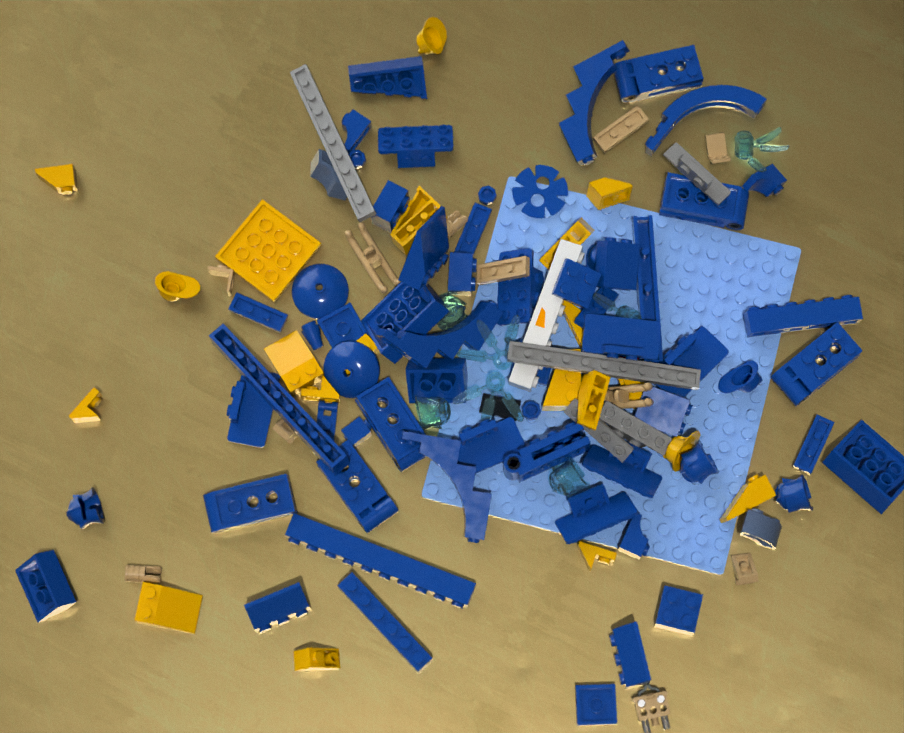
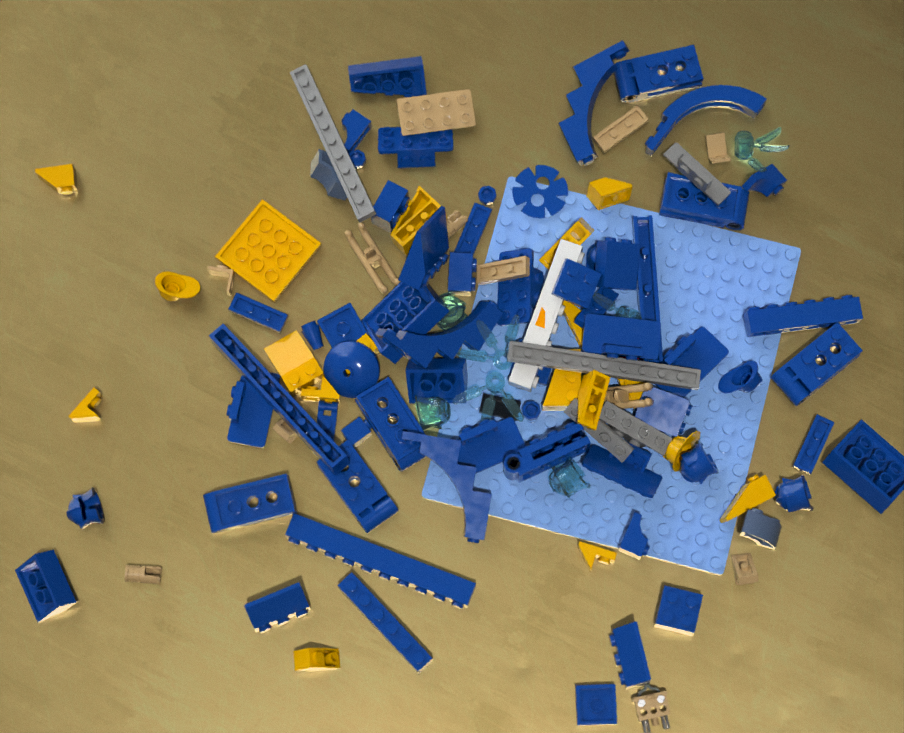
(168, 608): yellow slope -> none
(323, 302): blue dish -> none
(432, 37): yellow piece -> none
(436, 112): none -> tan bracket
(594, 512): blue bracket -> none

